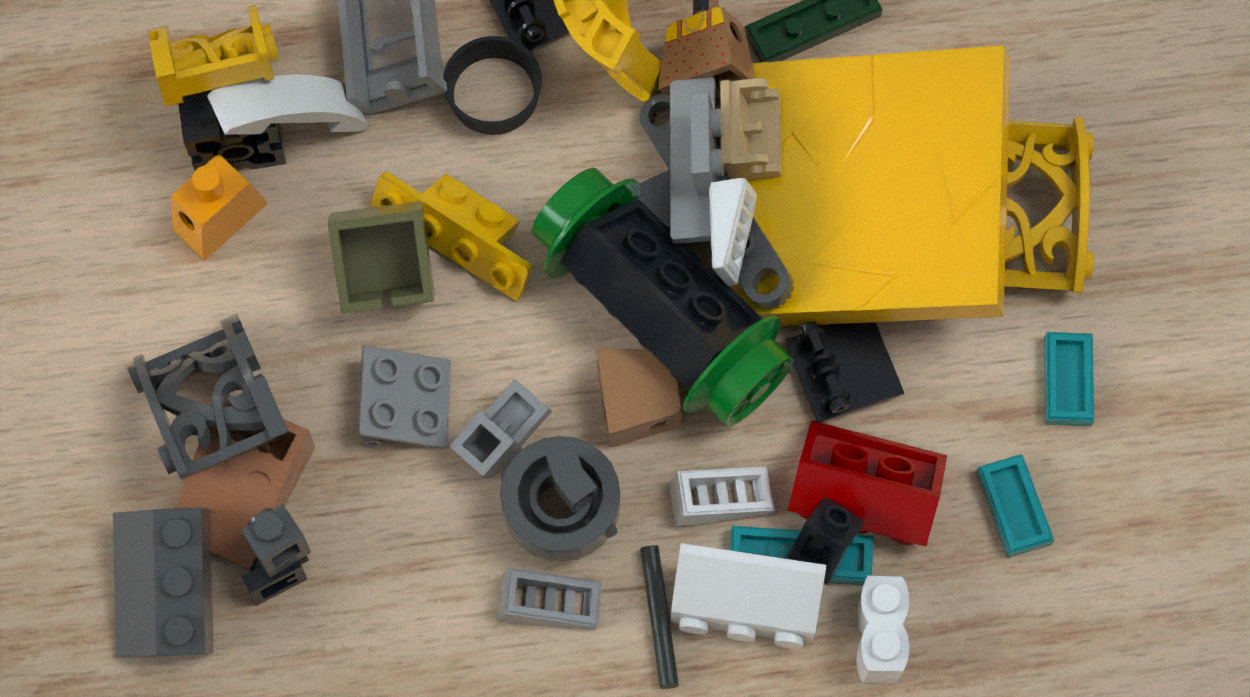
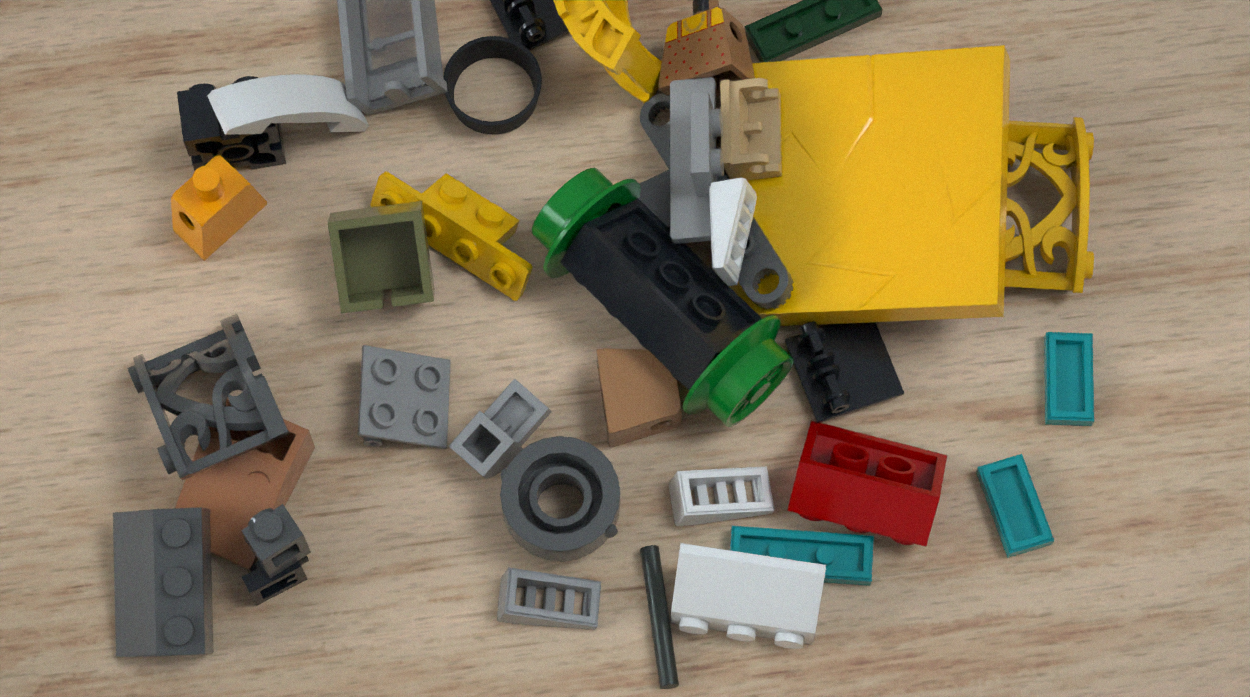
(212, 62): yellow fence -> none
(570, 478): dark grey piece -> none
(826, 537): black bracket -> none
(884, 639): white brick -> none

